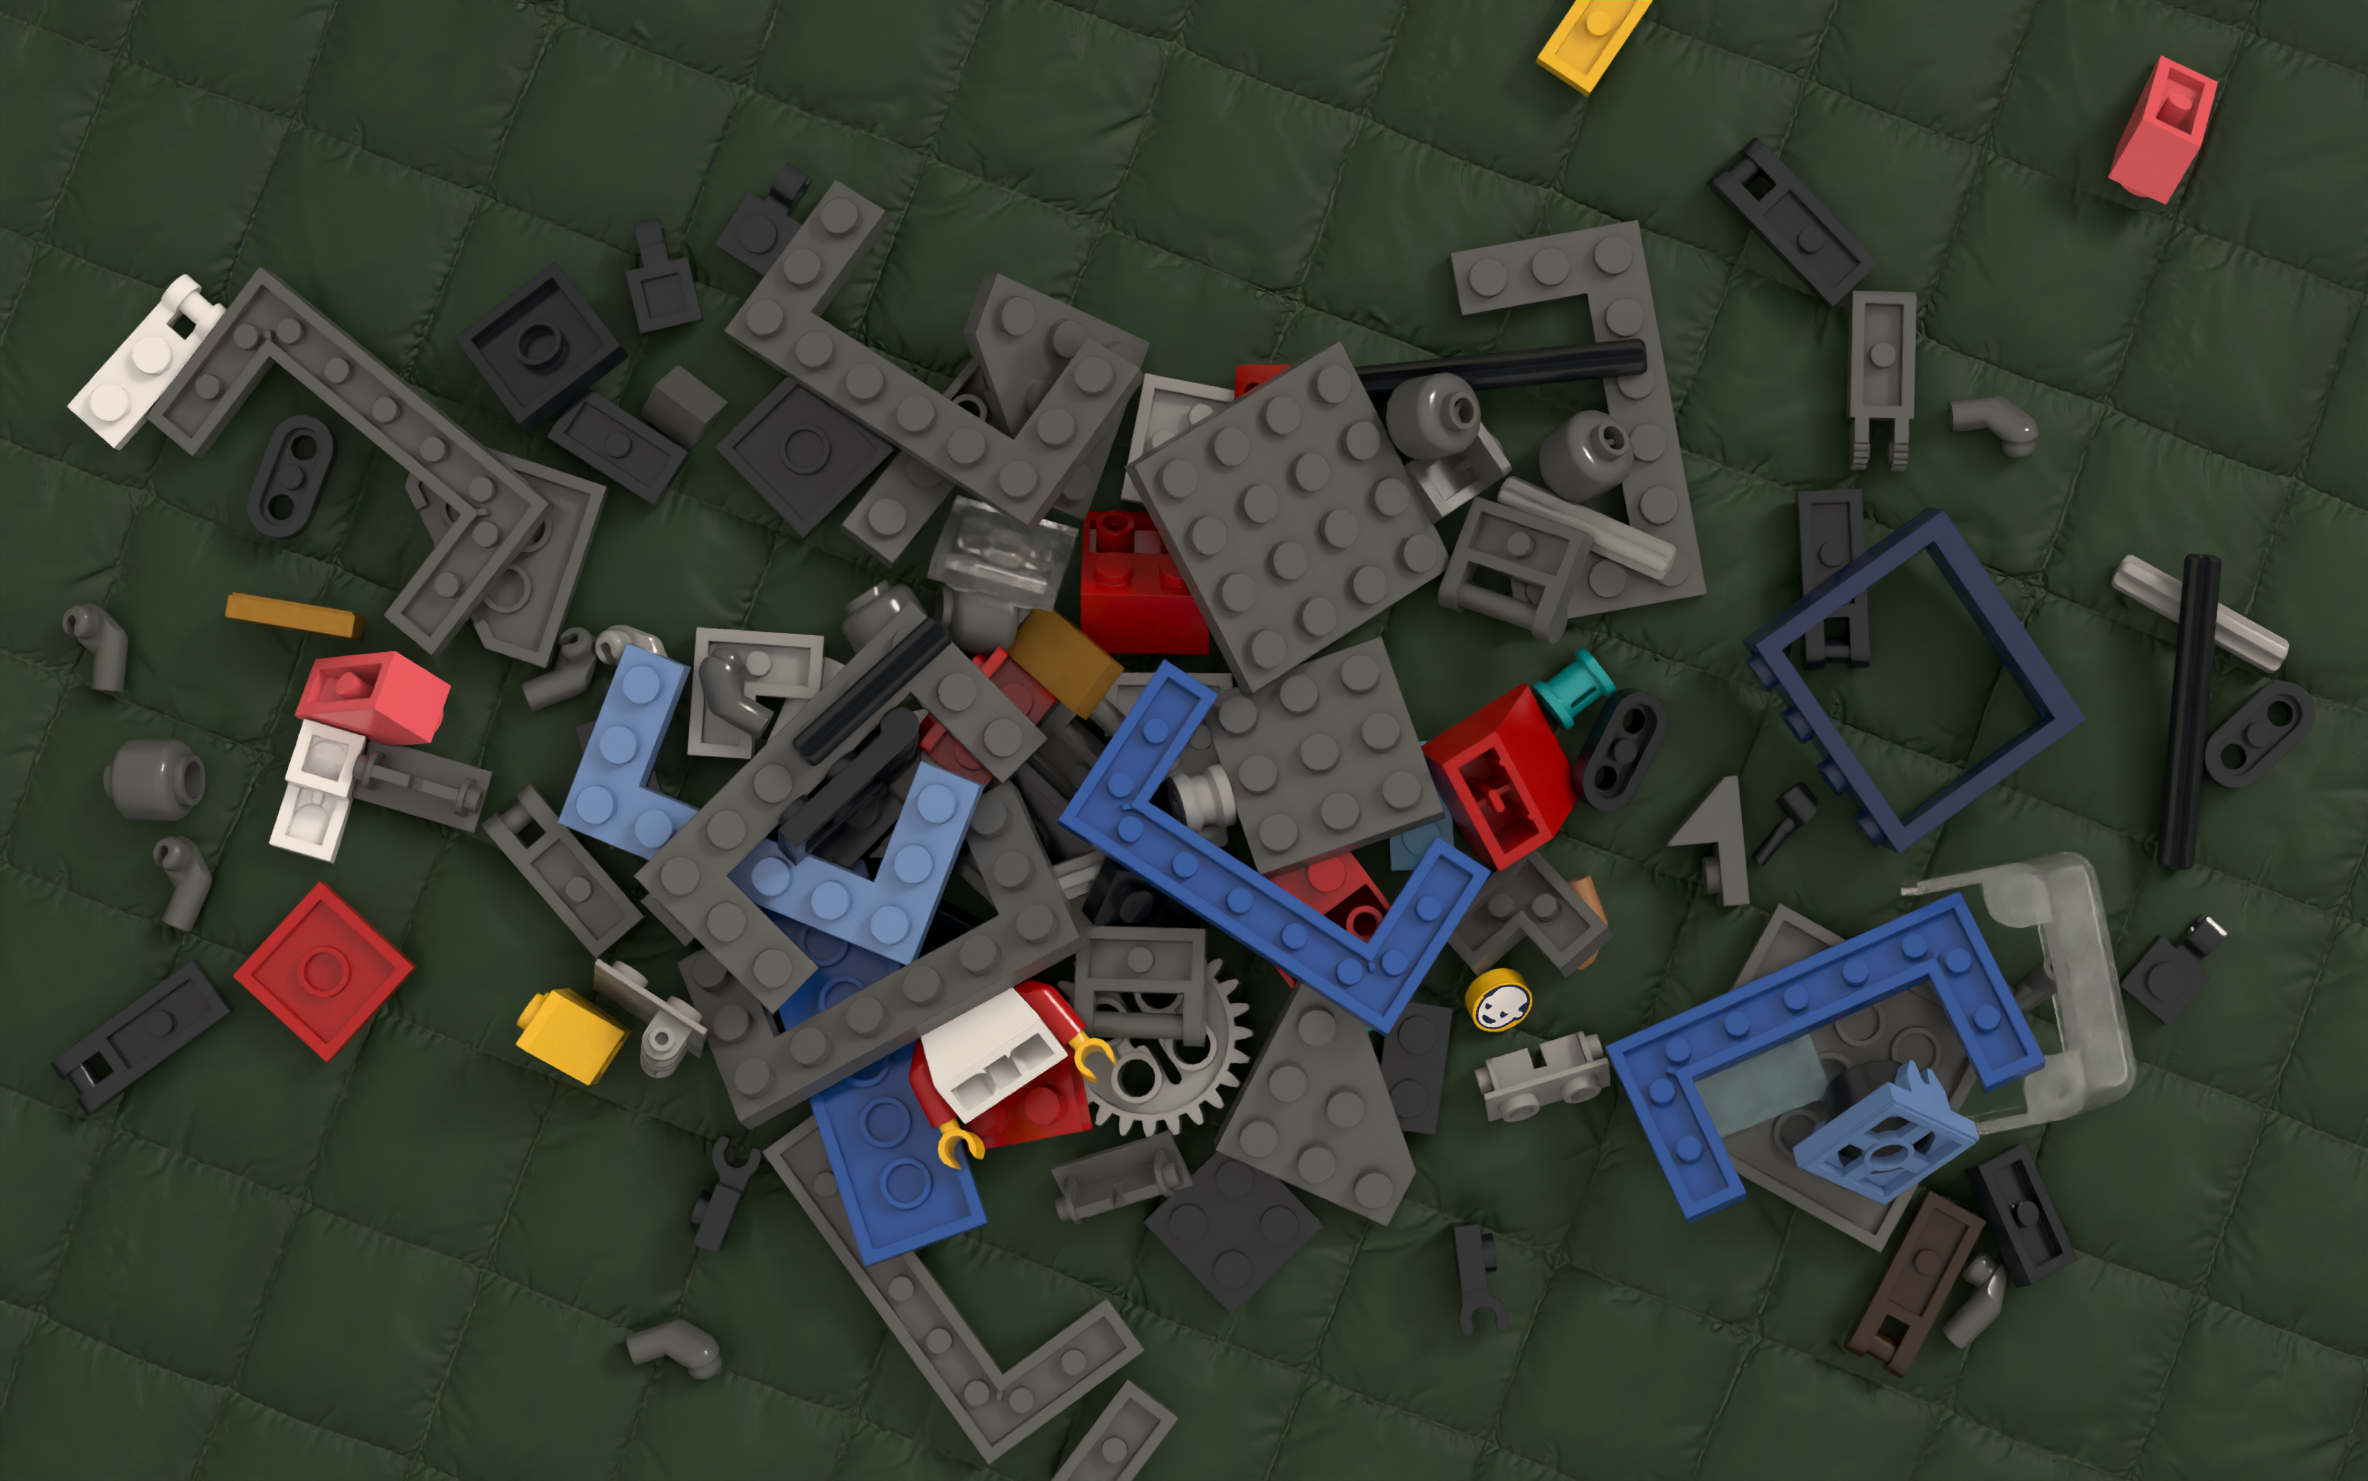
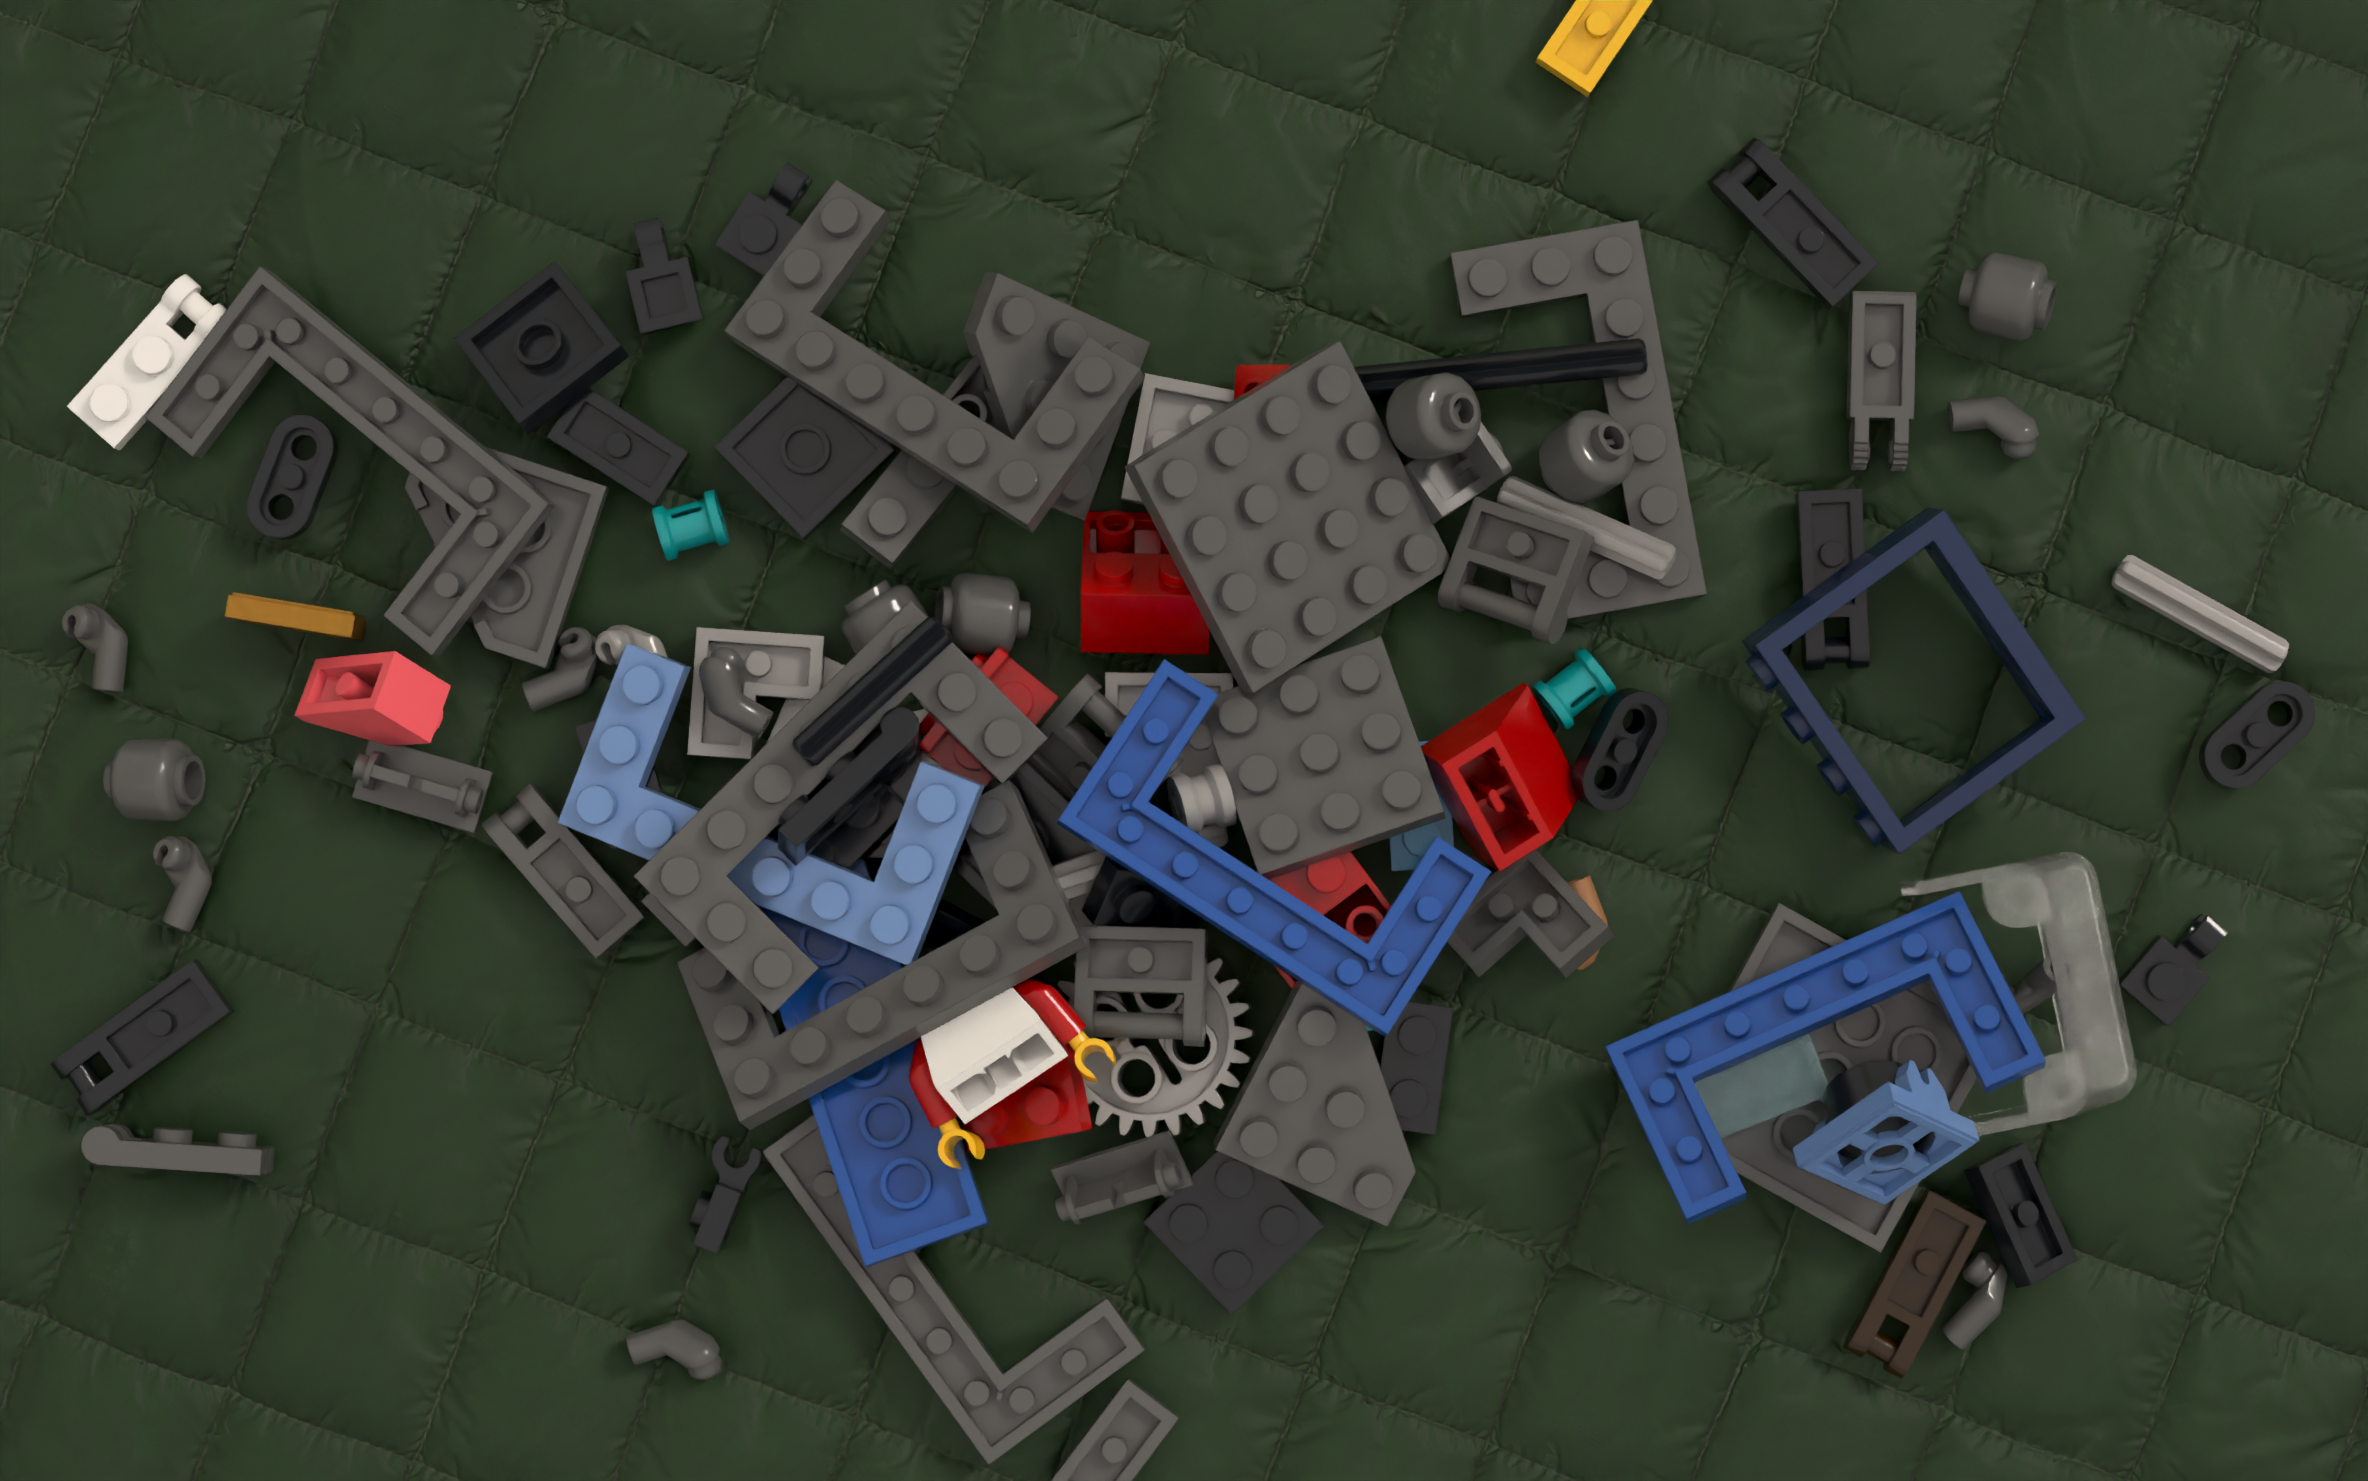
(176, 1151): none -> dark grey plate
(318, 791): white slope -> none
(325, 971): red plate -> none
(571, 1034): yellow slope -> none
(671, 1024): light grey hinge -> none
(683, 408): dark grey slope -> none
(691, 525): none -> teal bush
(1001, 558): clear plate -> none
(1064, 660): pearl gold tile -> none
(1473, 1259): black plate -> none
(1498, 1000): tile -> none
(1518, 1090): light grey hinge -> none
(1719, 822): dark grey slope -> none
(1799, 807): black hand -> none
(2008, 296): none -> dark grey head
(2163, 131): coral slope -> none
(2189, 711): black axle -> none

